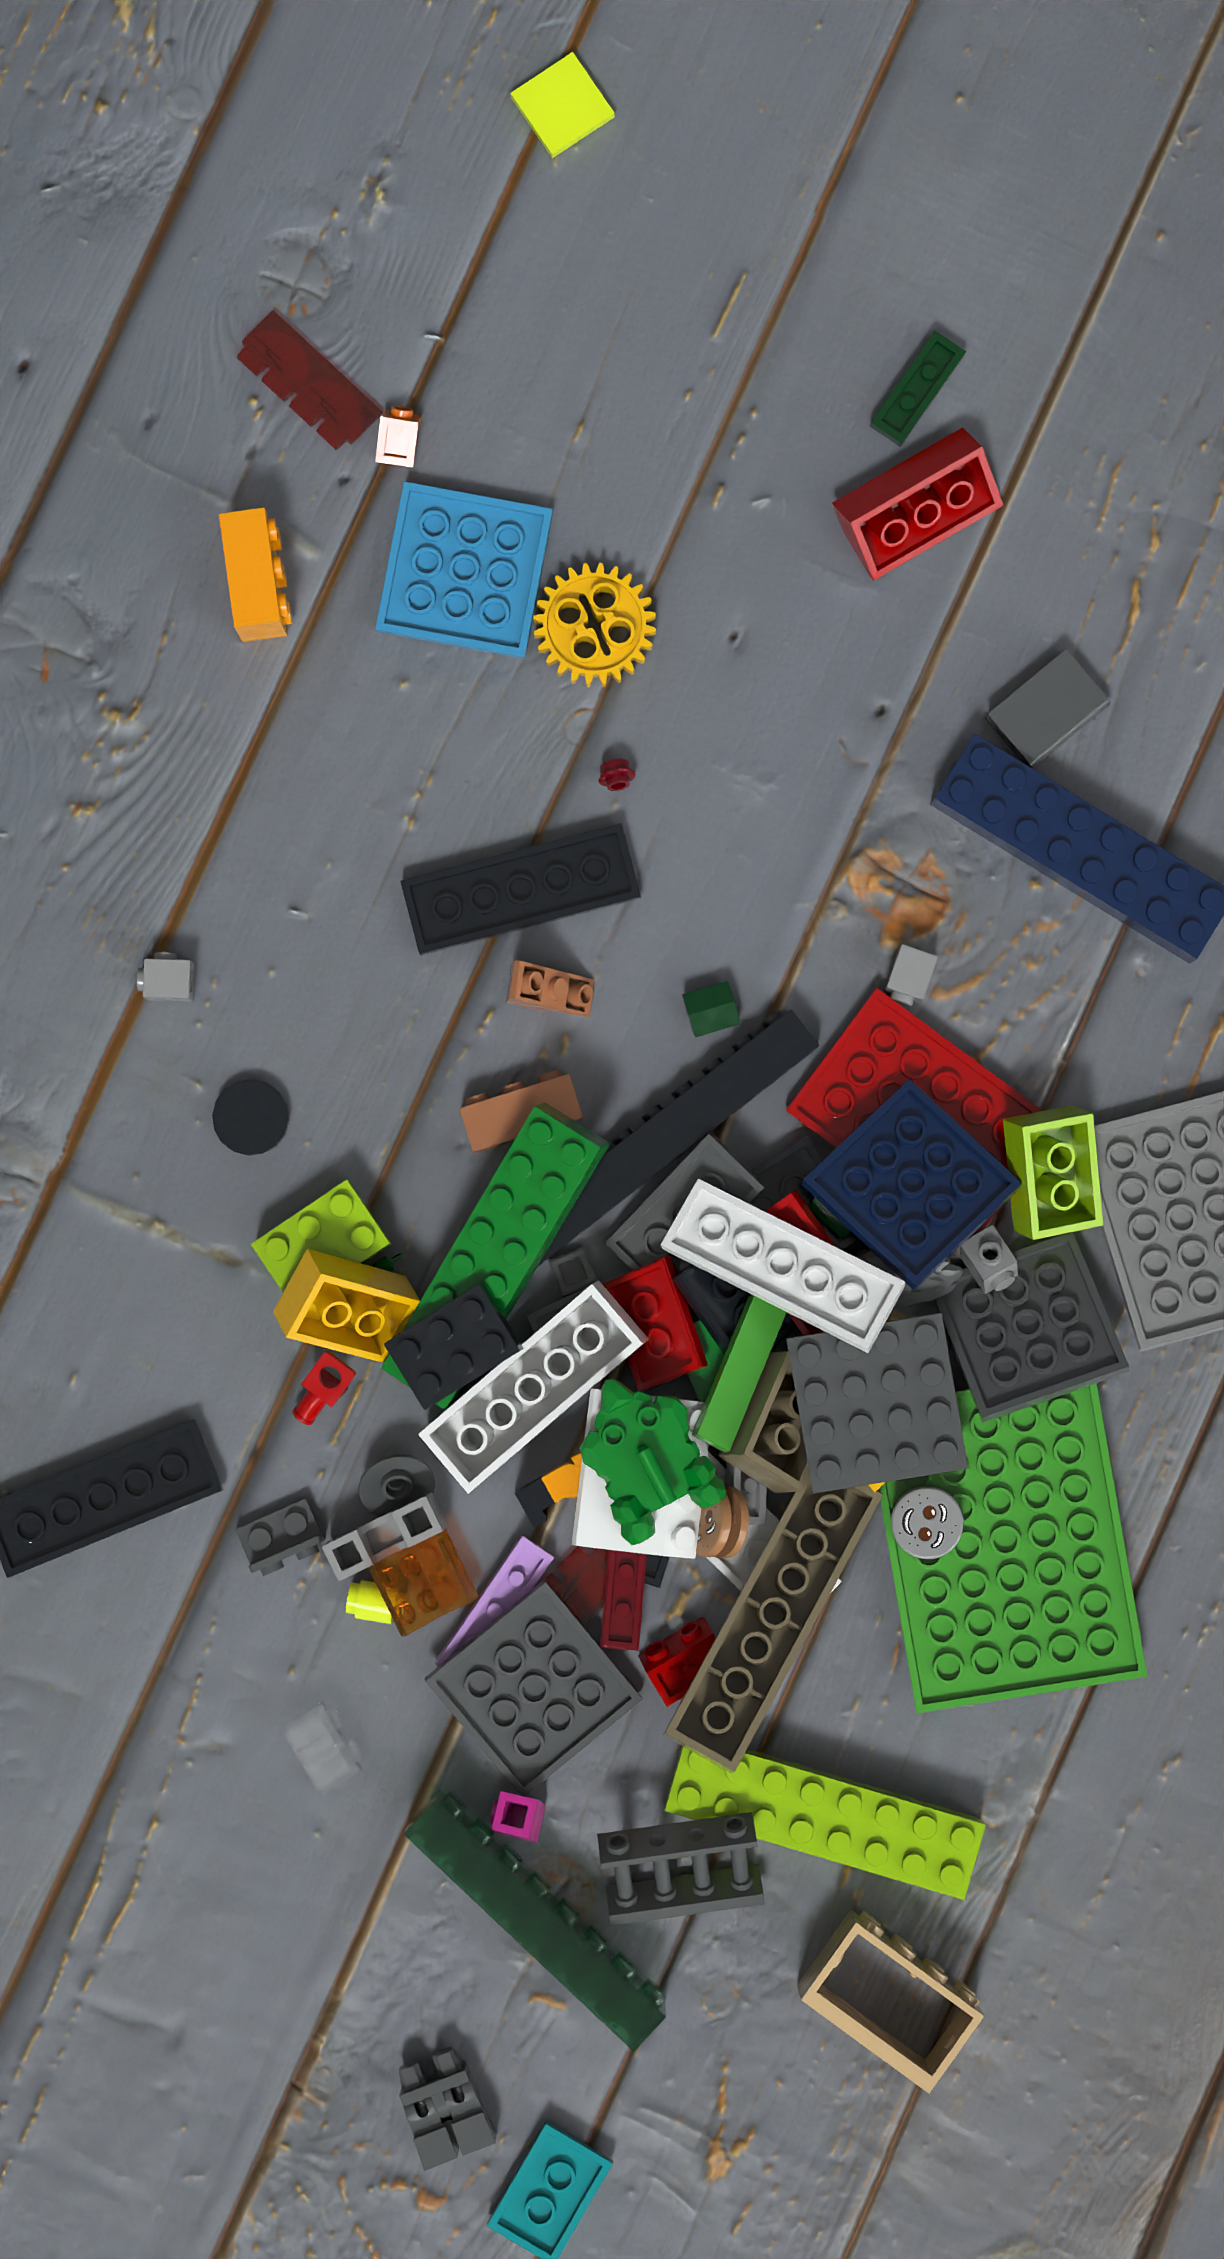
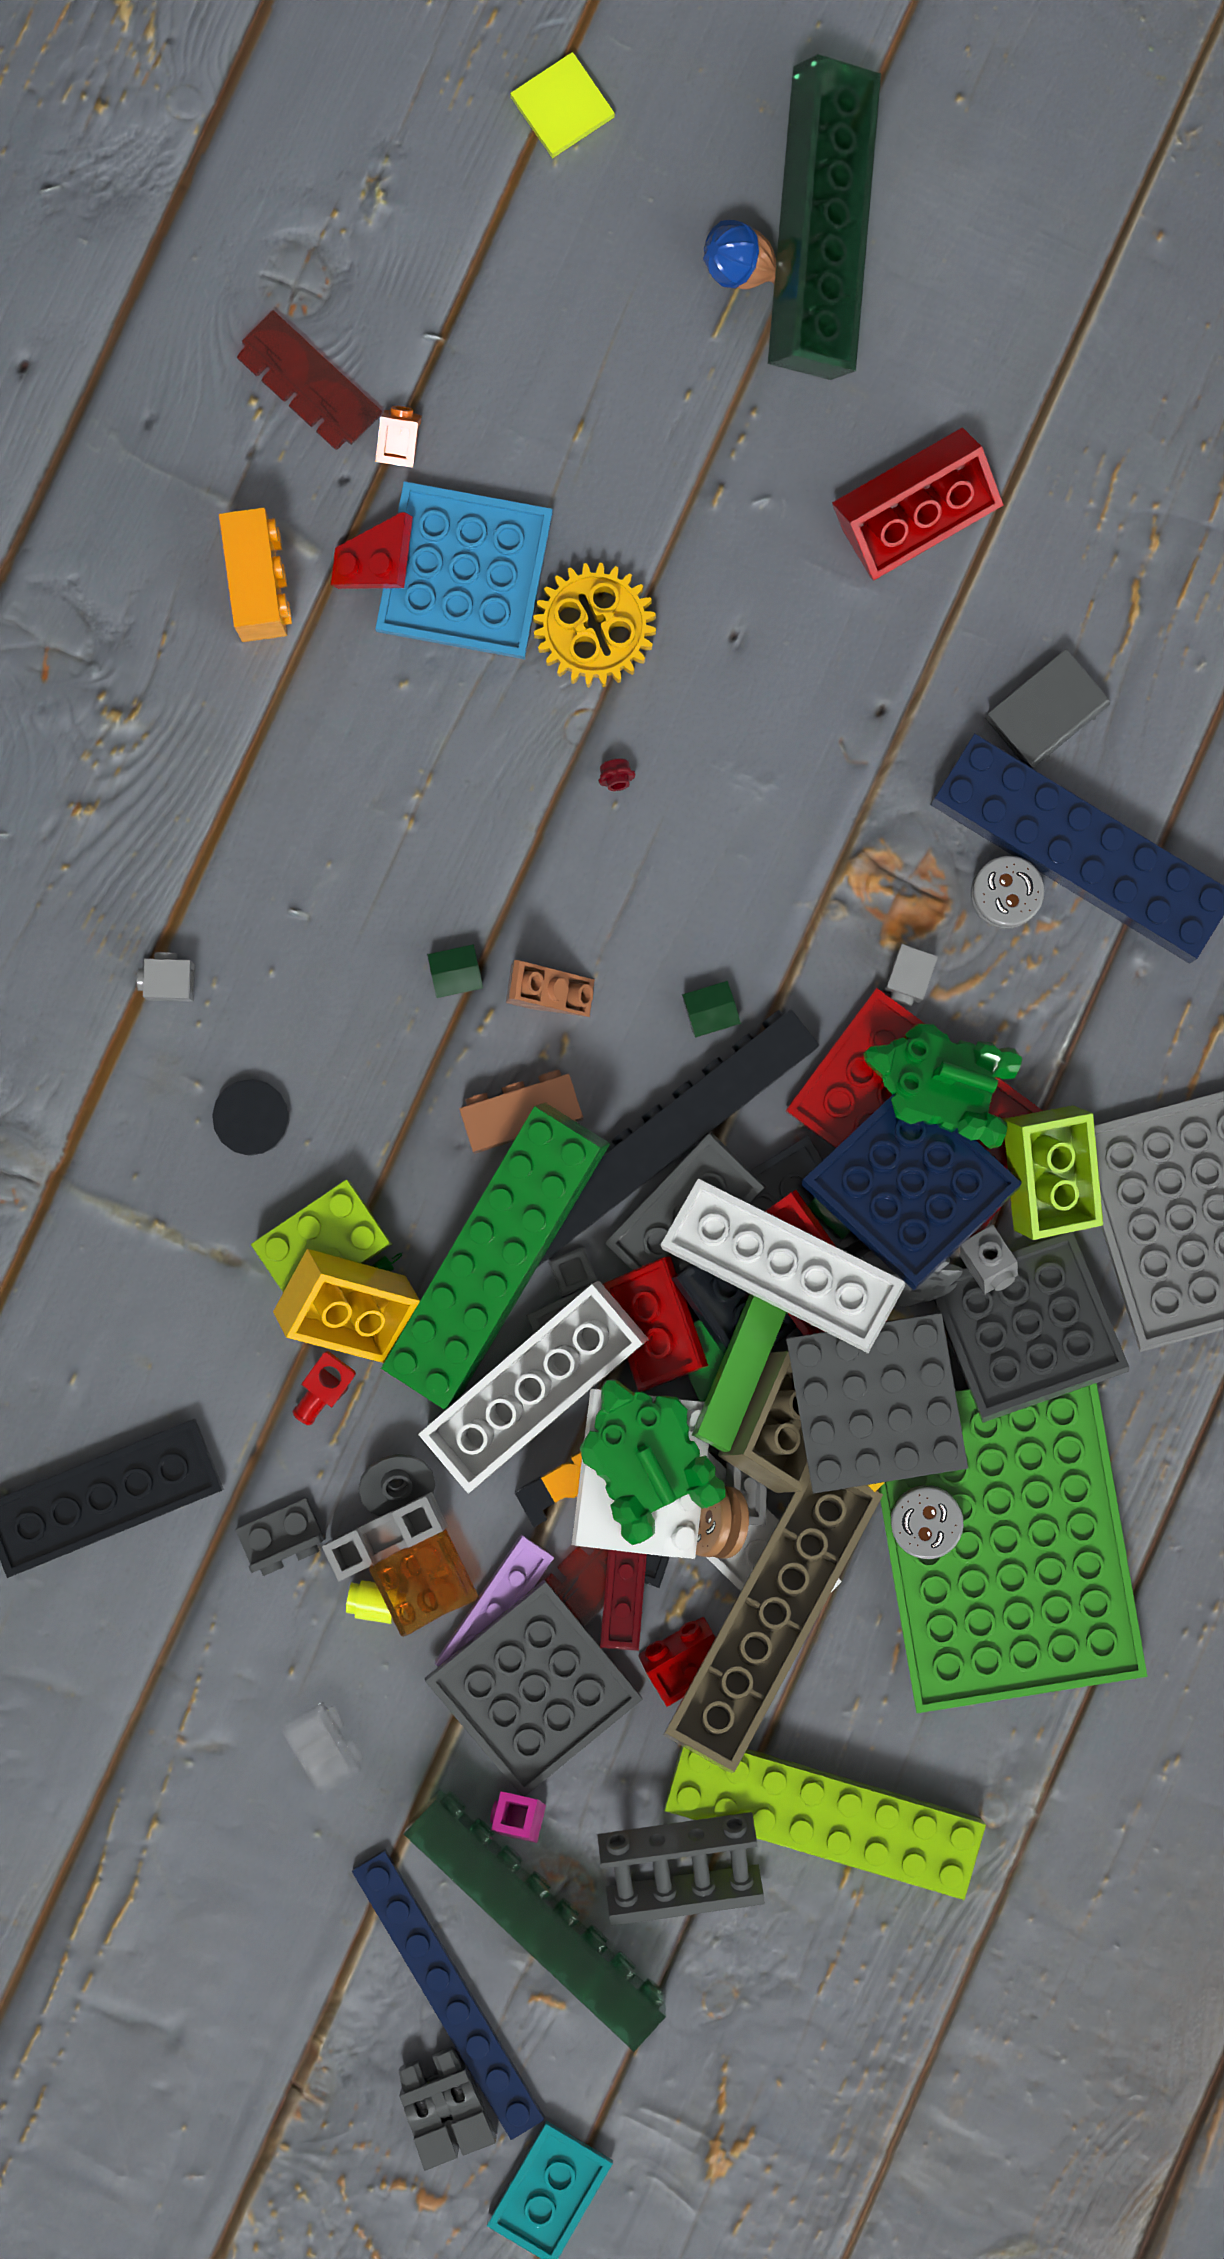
(375, 556): none -> red wing
(448, 1994): none -> dark blue plate
(453, 1346): black plate -> none
(455, 971): none -> dark green piece
(520, 889): black plate -> none
(739, 256): none -> blue piece
(824, 218): none -> clear green brick
(917, 388): dark green plate -> none
(917, 2069): tan hose -> none
(945, 1081): none -> green shield
(1007, 892): none -> light grey head

